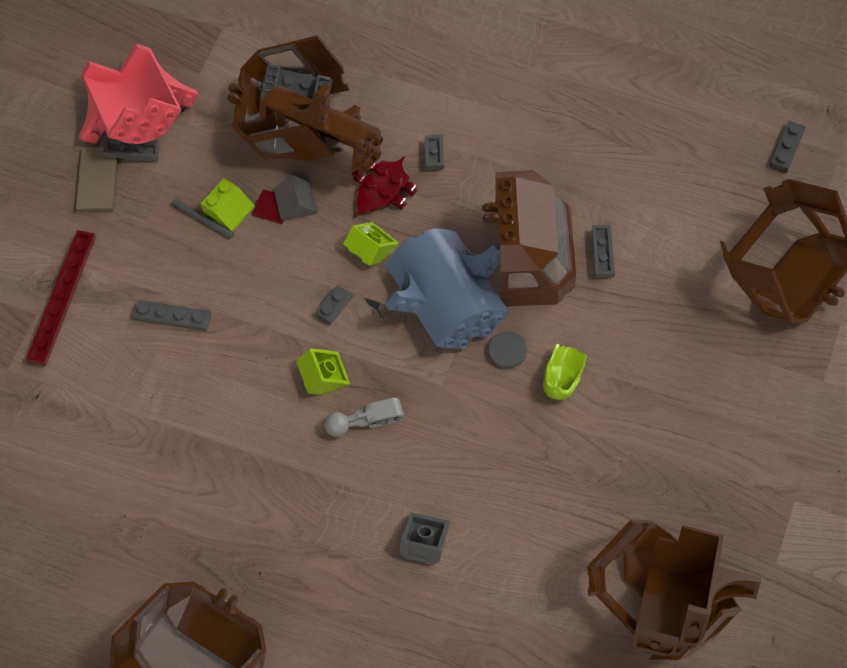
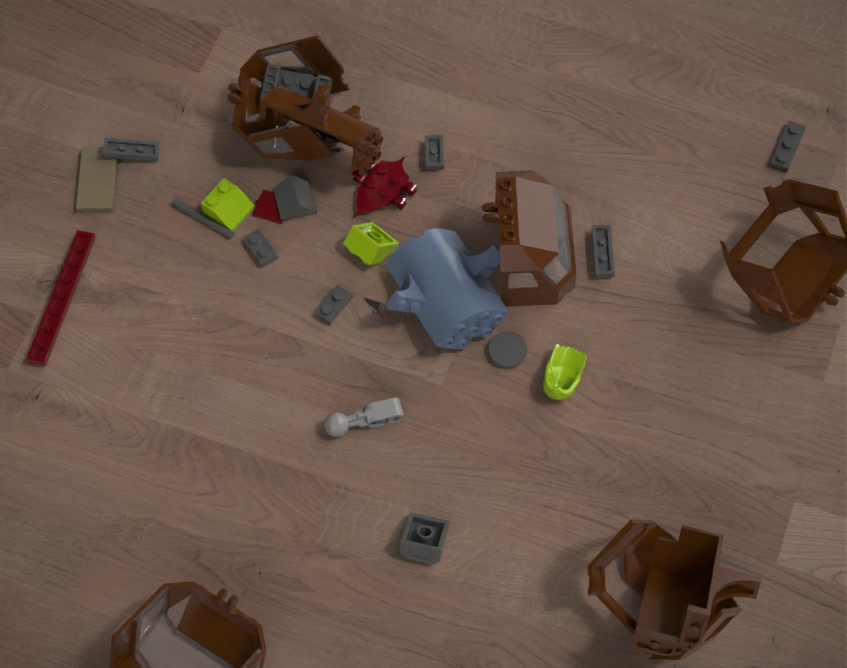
(132, 102): coral cylinder -> none
(172, 315): dark grey plate -> none
(260, 248): none -> dark grey plate
(322, 371): lime slope -> none

